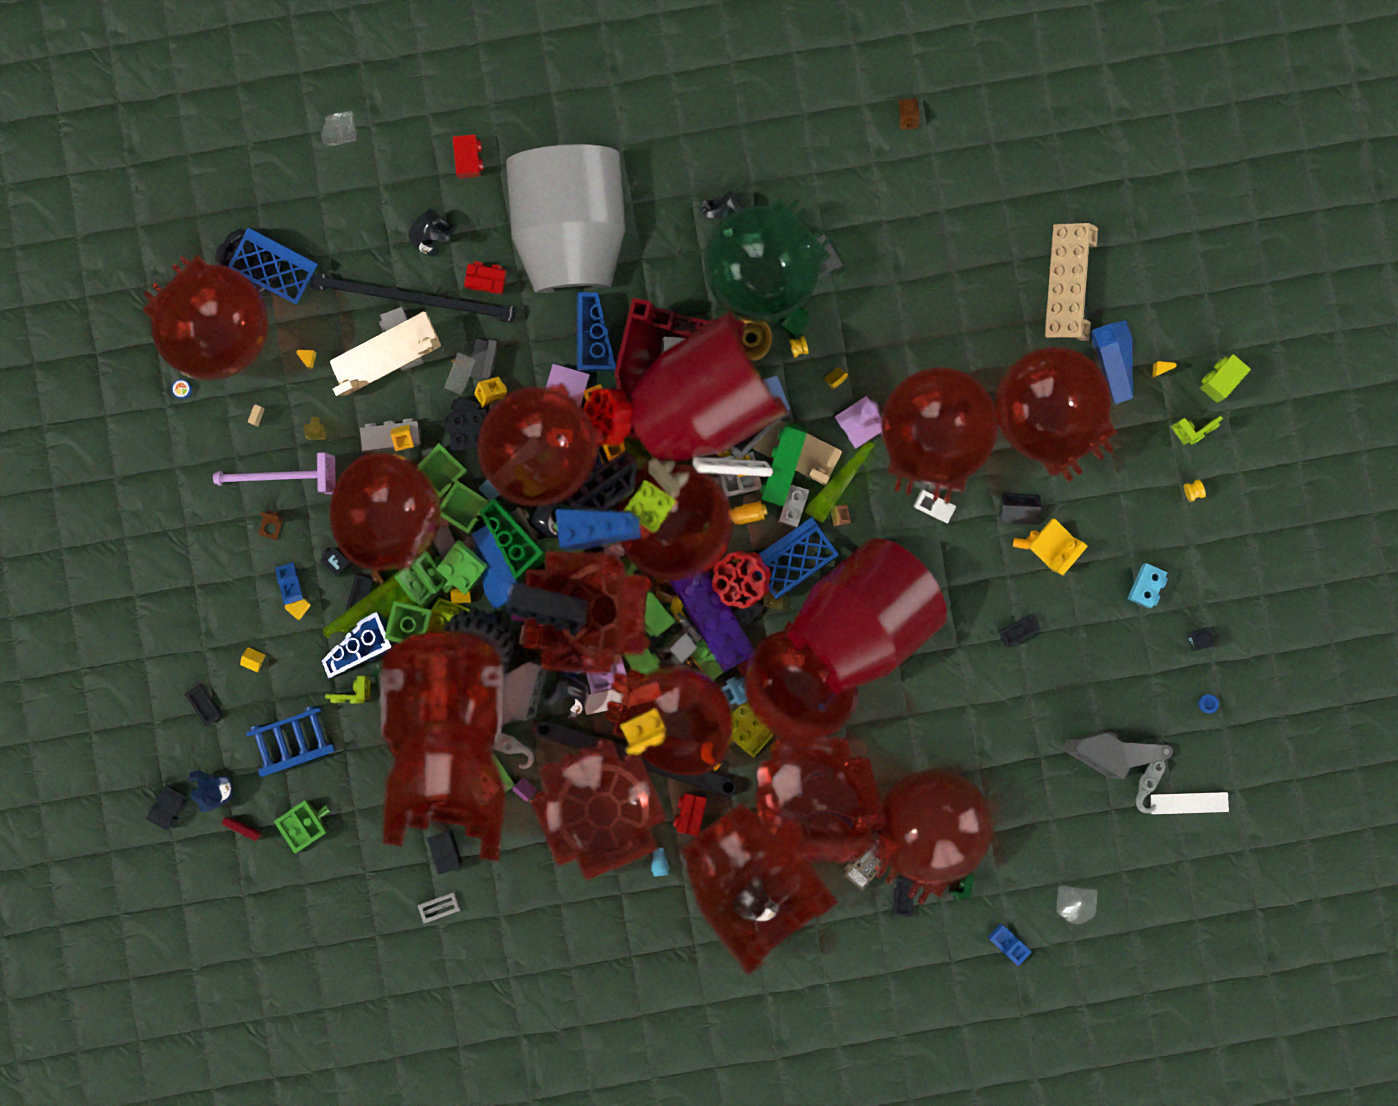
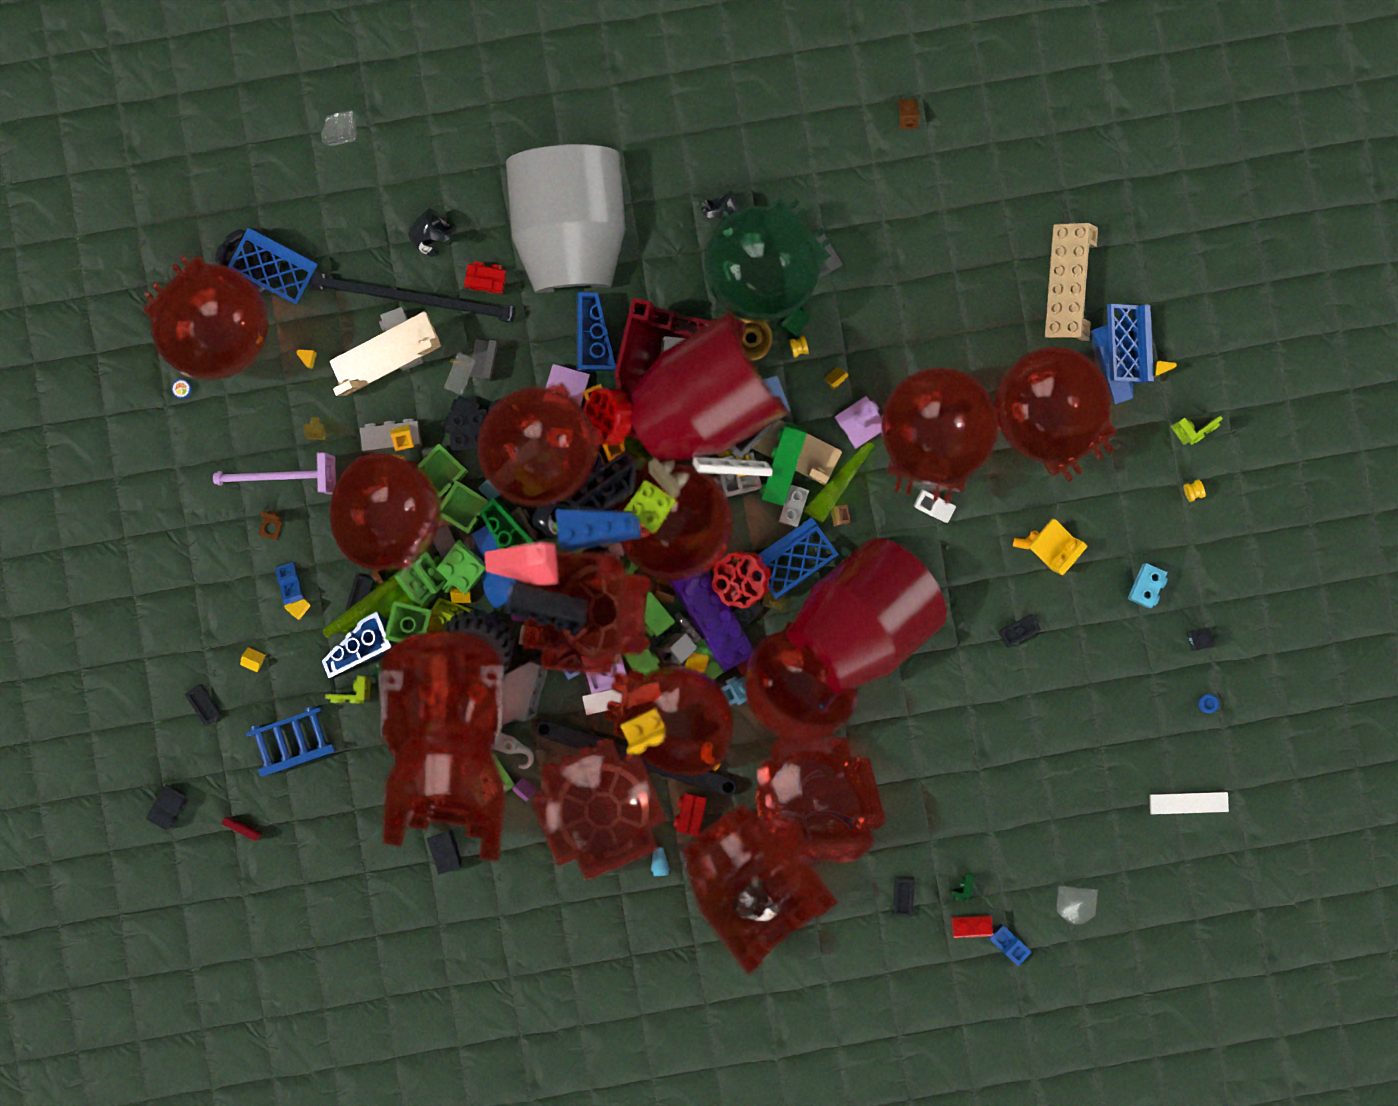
(211, 790): dark blue piece -> none
(256, 415): tan tile -> none
(302, 825): bright green plate -> none
(335, 561): black brick -> none
(454, 902): light grey tile -> none
(467, 156): red brick -> none
(490, 390): yellow brick -> none
(527, 563): none -> coral wedge
(569, 687): black piece -> none
(676, 606): yellow arm -> none
(697, 661): none -> yellow slope
(748, 731): lime bracket -> none
(749, 513): yellow head -> none
(863, 870): brick -> none
(933, 831): clear red windscreen -> none
(971, 926): none -> red brick
(1020, 508): black panel -> none
(1114, 758): dark grey slope -> none
(1140, 343): none -> blue fence
(1225, 378): lime brick -> none

